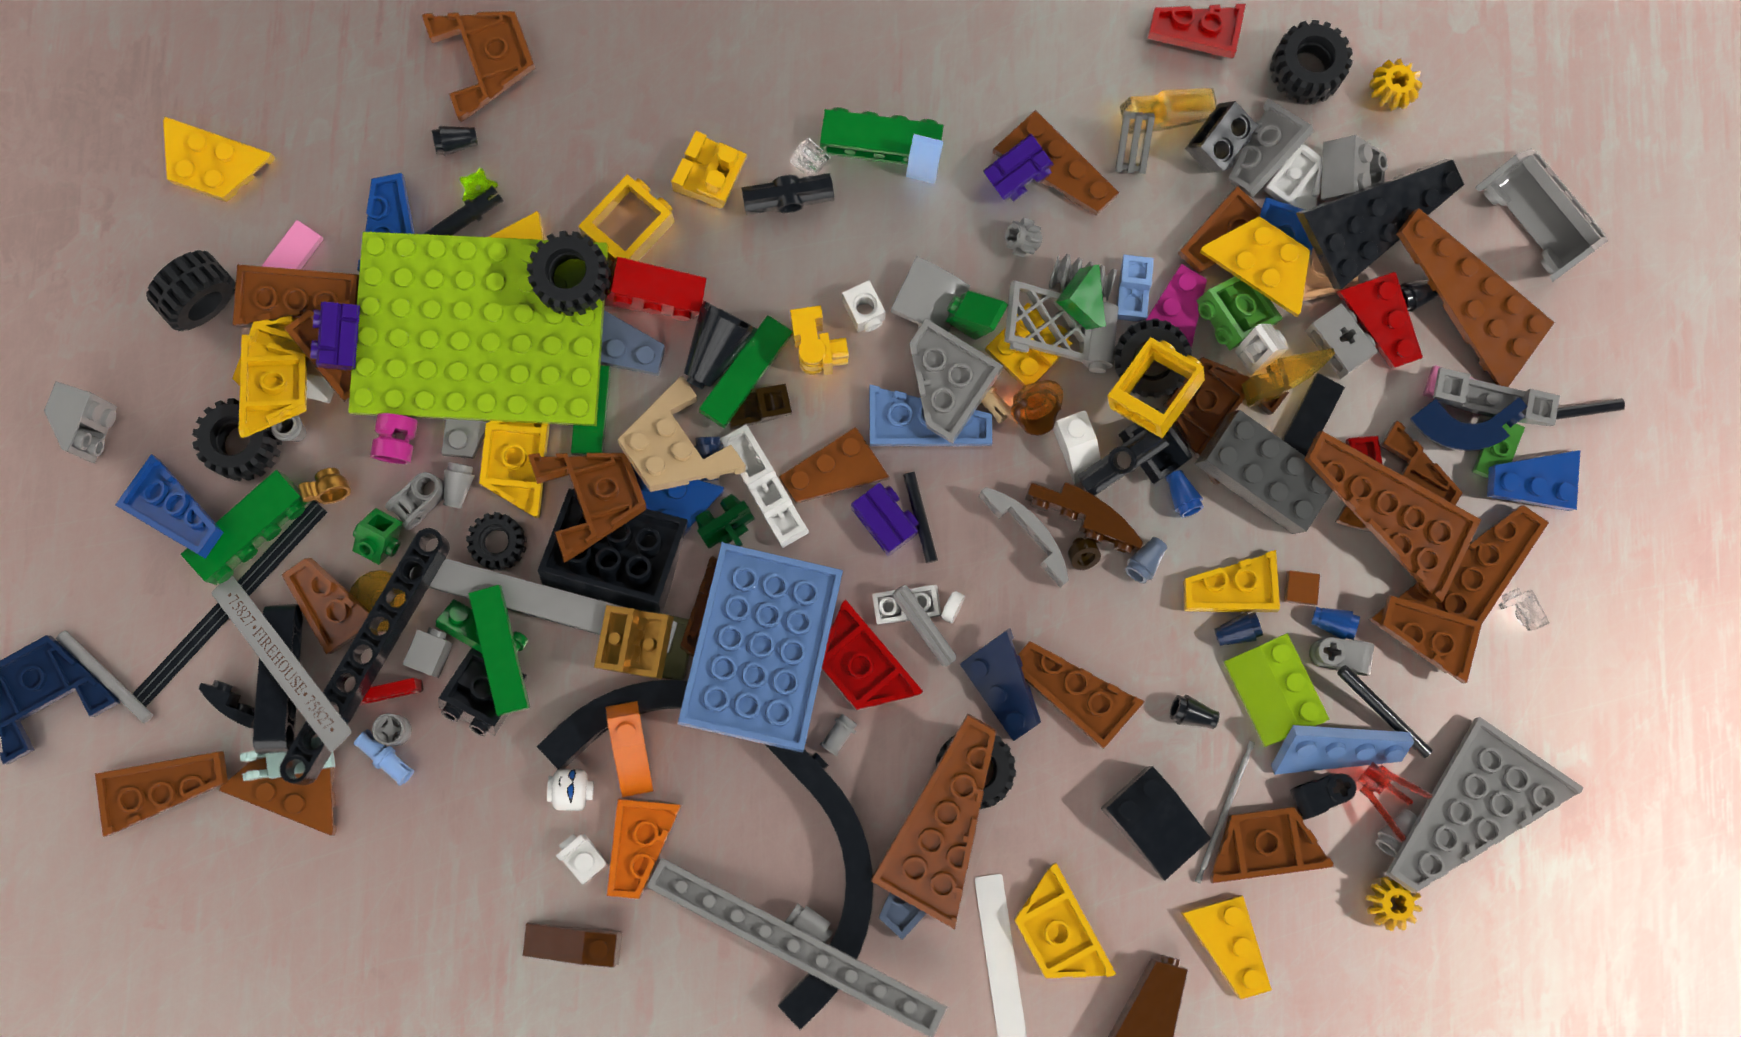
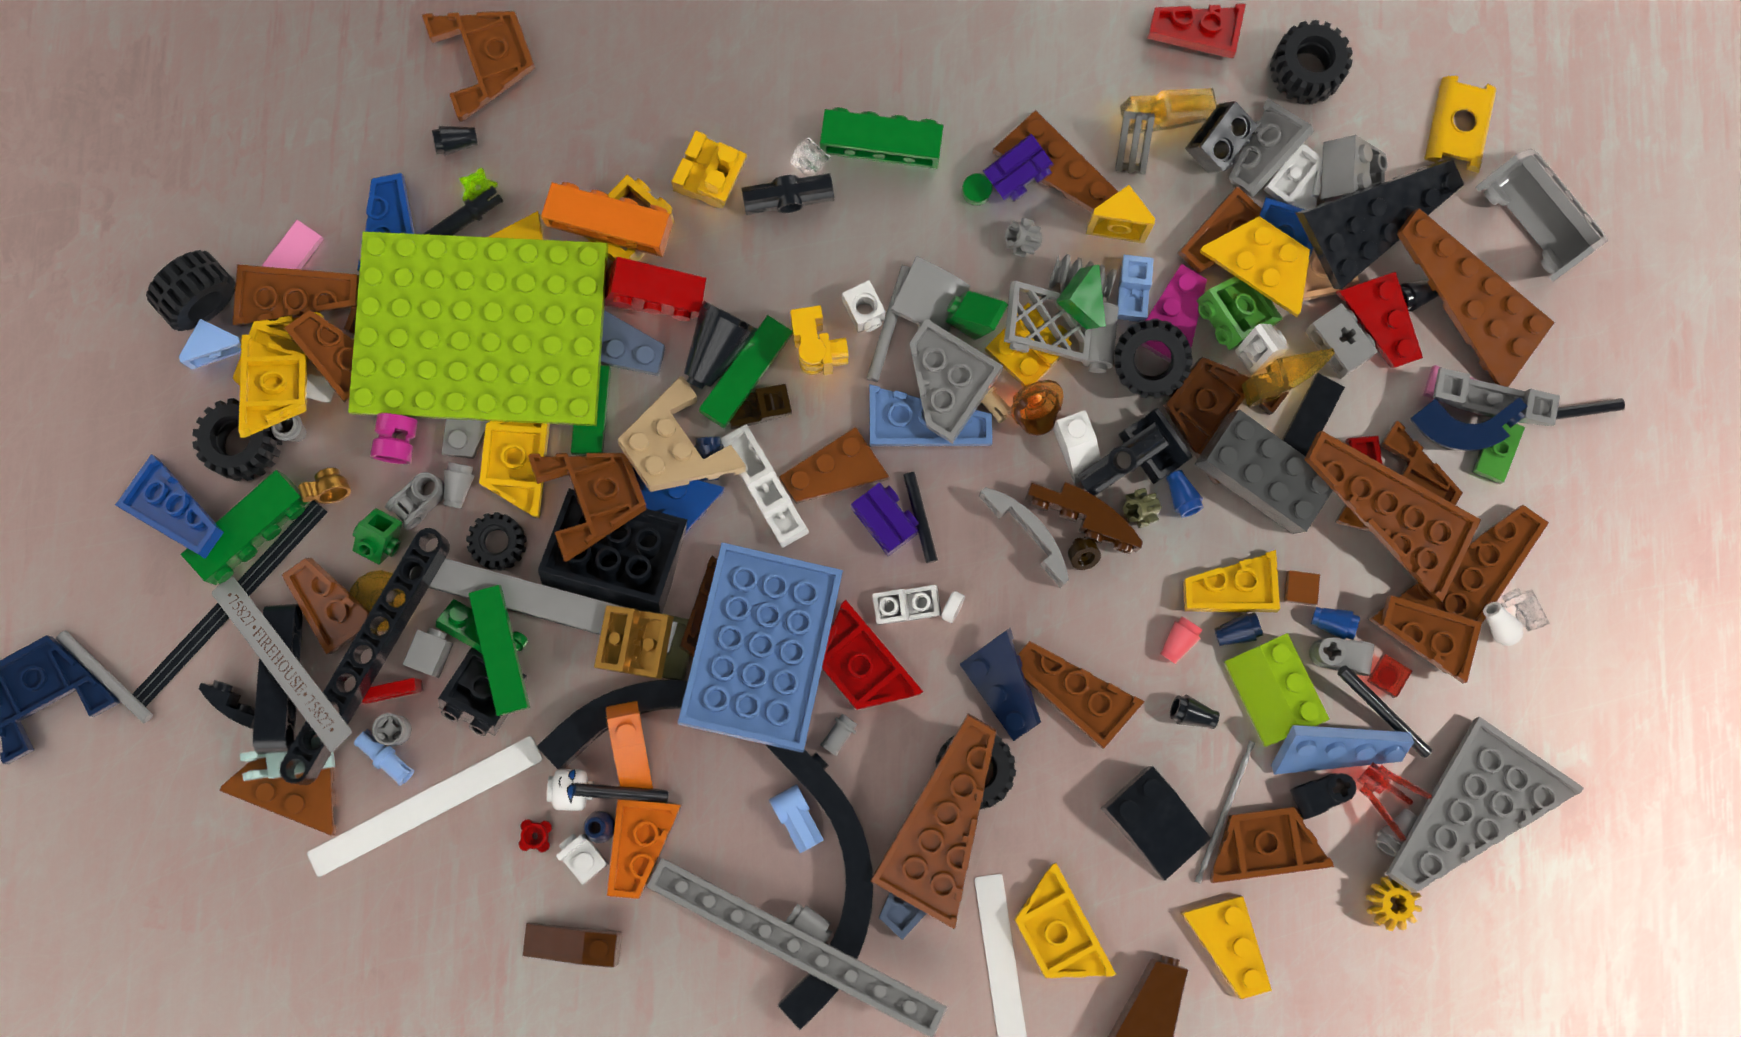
(79, 420): light grey slope -> none
(146, 790): dark orange wing -> none
(209, 161): yellow wing -> none
(209, 345): none -> light blue slope
(337, 336): dark purple brick -> none
(424, 806): none -> white sticker
(528, 842): none -> red plate
(558, 251): black tyre -> none
(607, 219): none -> orange brick
(607, 827): none -> dark blue cone
(620, 793): none -> black bar
(727, 526): dark green hips -> none
(793, 812): none -> light blue piece
(887, 330): none -> light grey bar
(924, 158): light blue slope -> none
(924, 626): light grey axle -> none
(977, 189): none -> green tile
(1122, 218): none -> yellow slope
(1138, 411): yellow window -> none
(1142, 507): none -> olive gear
(1145, 561): sand blue cone -> none
(1180, 639): none -> coral cone
(1389, 676): none -> clear red plate
(1395, 84): yellow gear -> none
(1445, 137): none -> yellow piece
(1503, 625): none -> white cone
(1538, 481): blue wing -> none

